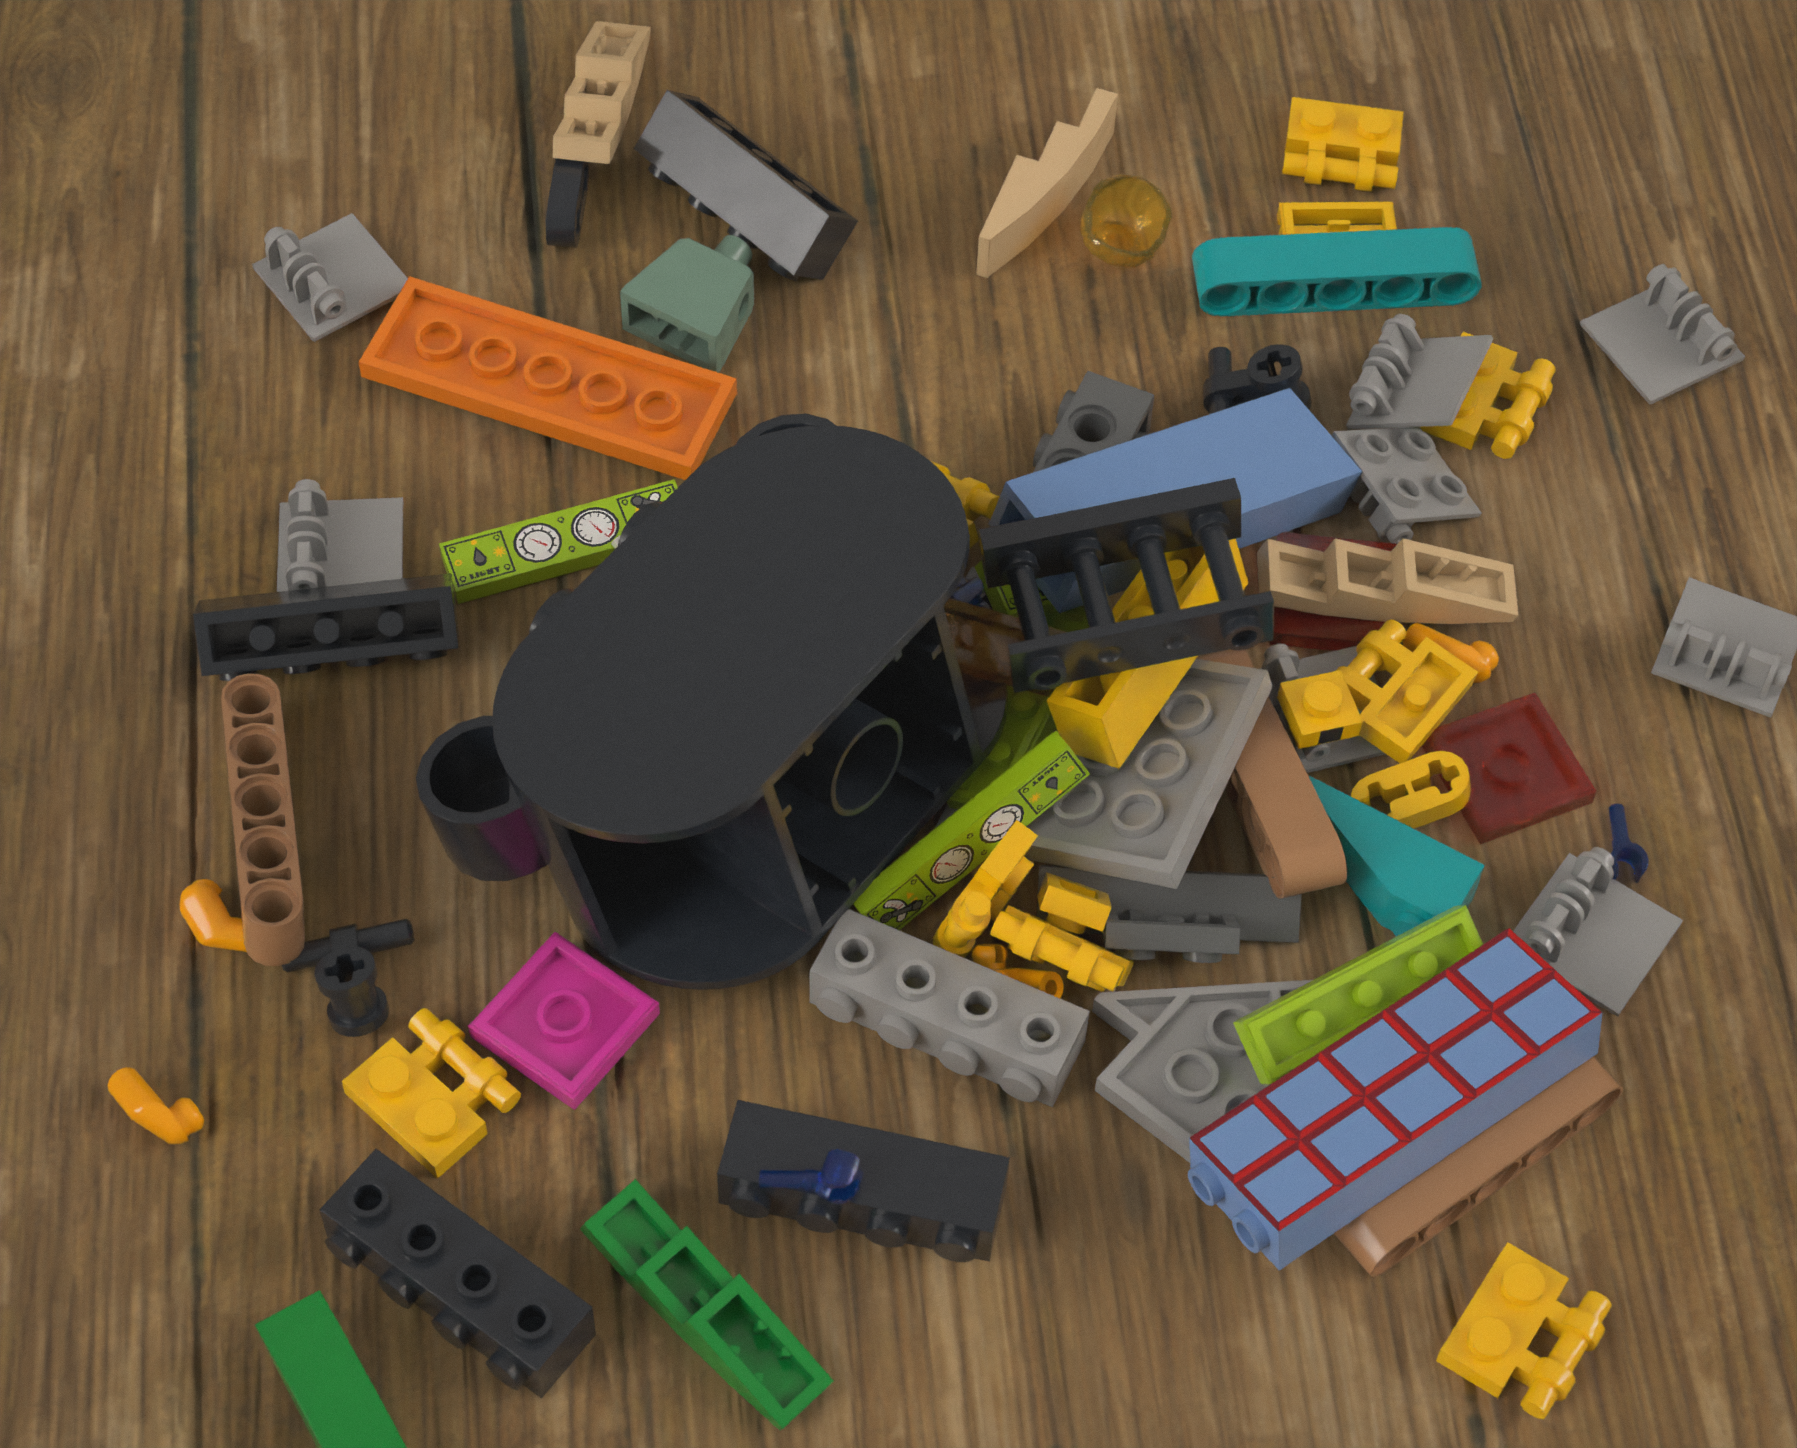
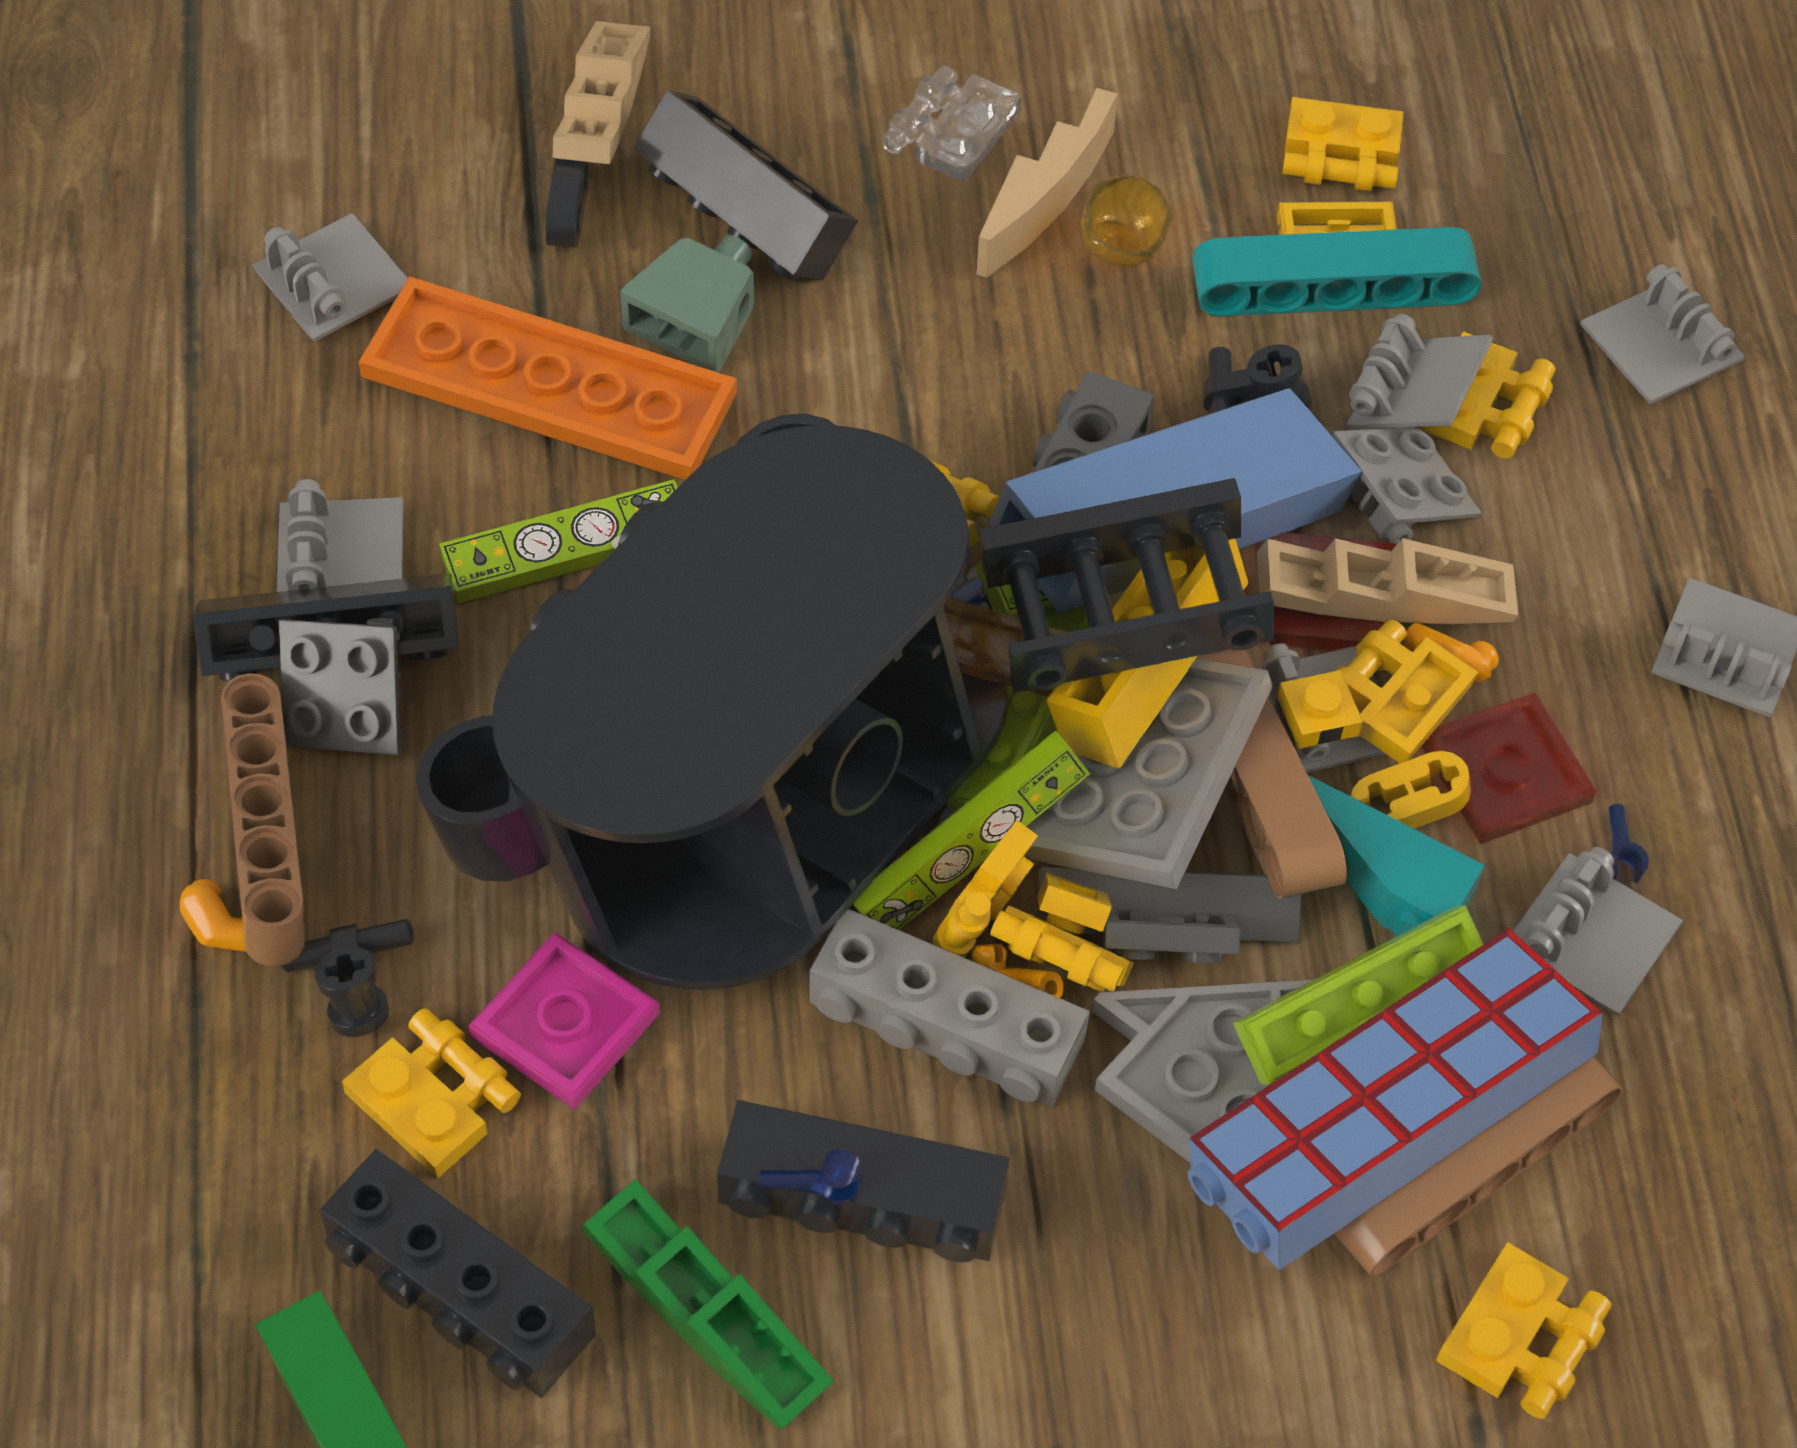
(149, 1110): light orange arm -> none
(341, 685): none -> dark grey hinge
(963, 132): none -> clear plate

